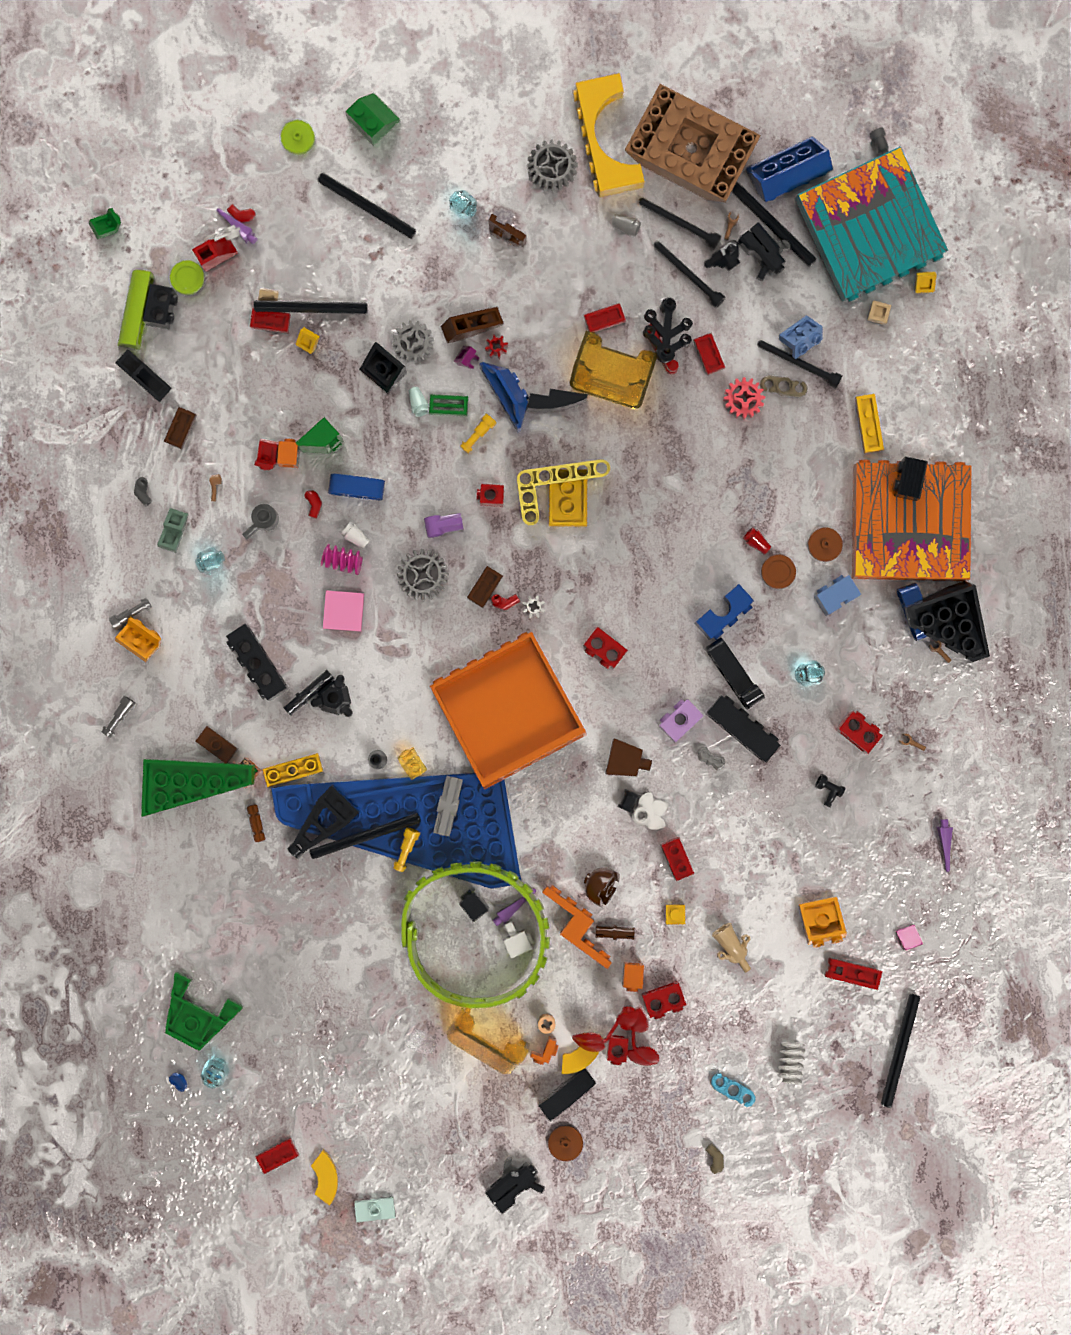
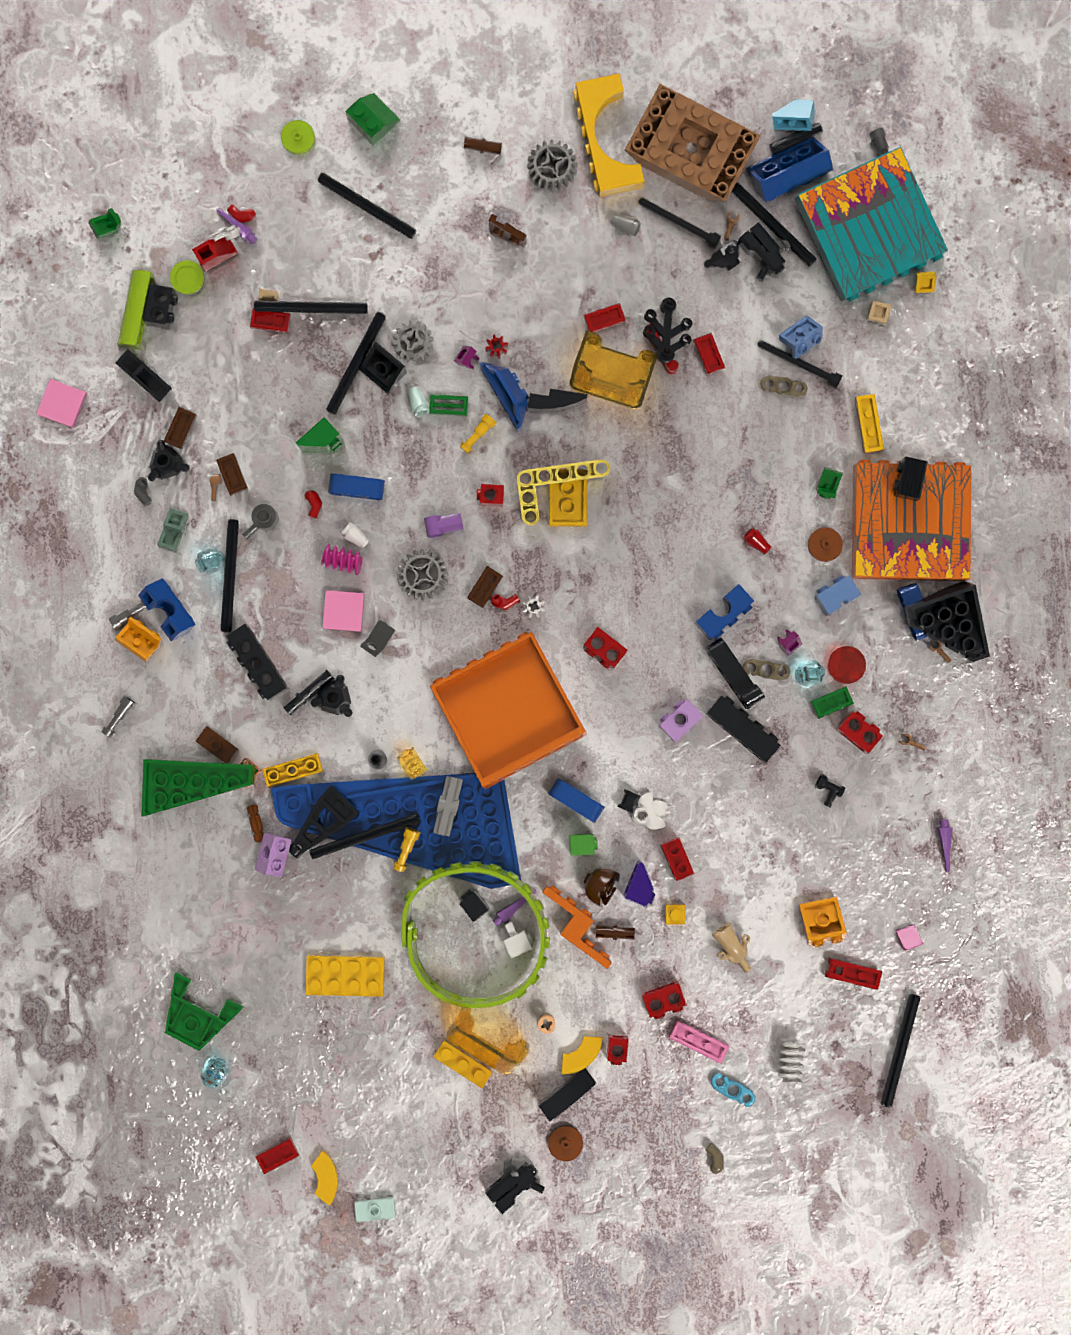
(61, 403): none -> bright pink tile
(161, 596): none -> blue arch
(165, 462): none -> black rock
(178, 1081): blue piece -> none
(229, 575): none -> black axle
(232, 474): none -> reddish brown plate
(267, 454): red bracket -> none
(272, 854): none -> lavender brick
(288, 454): orange brick -> none
(307, 340): yellow plate -> none
(345, 975): none -> yellow plate
(356, 363): none -> black axle
(378, 638): none -> dark grey bracket
(463, 204): clear light blue head -> none
(463, 1064): none -> yellow plate
(471, 324): reddish brown slope -> none
(482, 145): none -> reddish brown pin
(550, 1049): orange bracket -> none
(576, 800): none -> blue beam
(582, 844): none -> bright green brick
(626, 760): reddish brown torso -> none
(628, 1019): red plant -> none
(633, 976): orange brick -> none
(639, 886): none -> dark purple slope
(699, 1041): none -> bright pink tile
(705, 756): light grey piece -> none
(715, 297): black piece -> none
(736, 398): coral gear -> none
(774, 673): none -> dark tan piece
(778, 571): dark orange piece -> none
(790, 643): none -> magenta tile
(795, 116): none -> medium azure slope
(795, 139): none -> black axle
(829, 483): none -> green bracket
(832, 702): none -> green plate
(846, 665): none -> clear red tile

